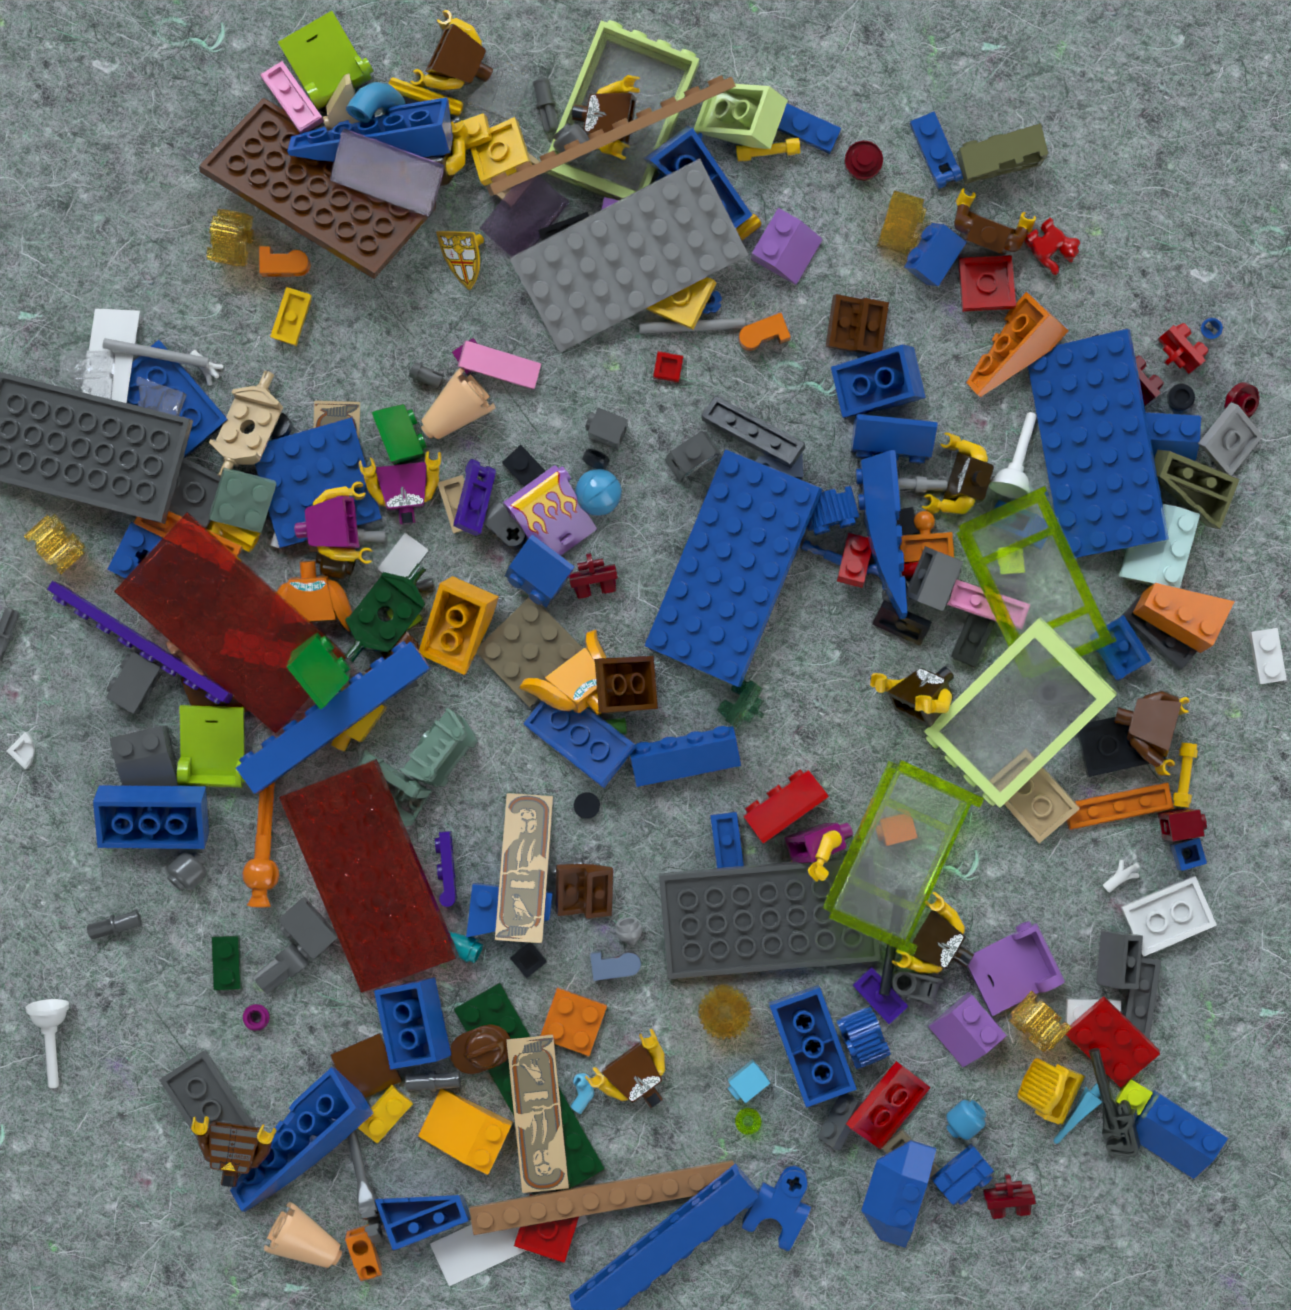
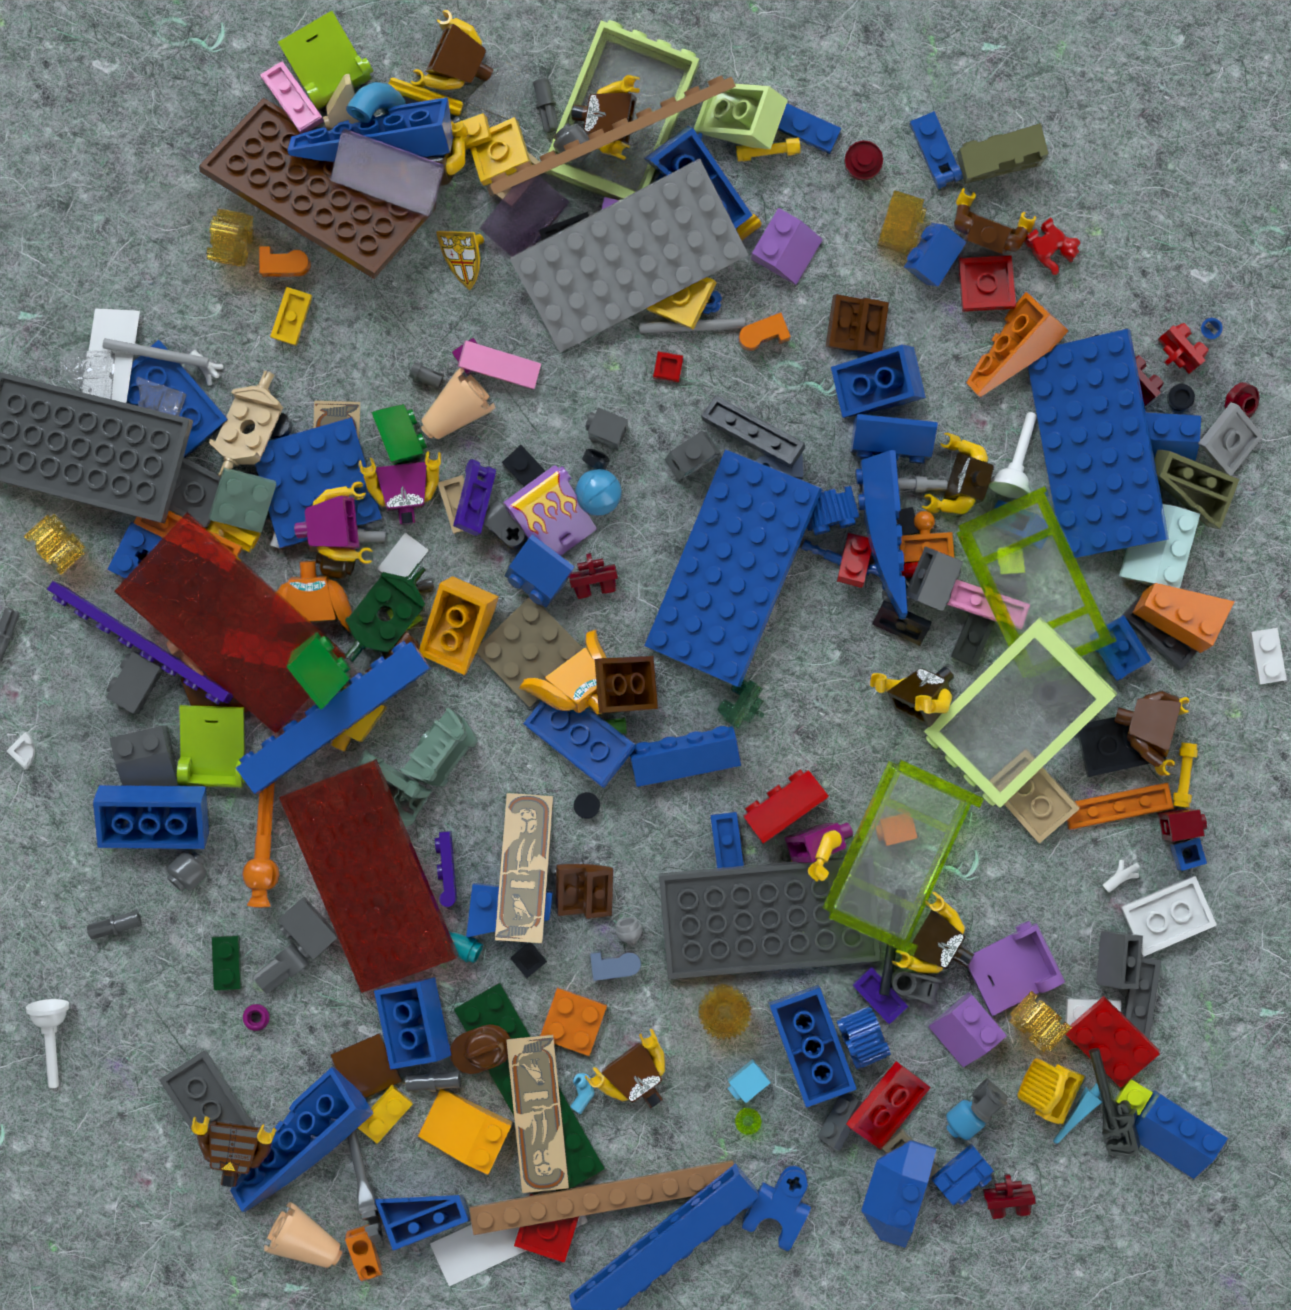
(987, 1100): none -> dark grey piece

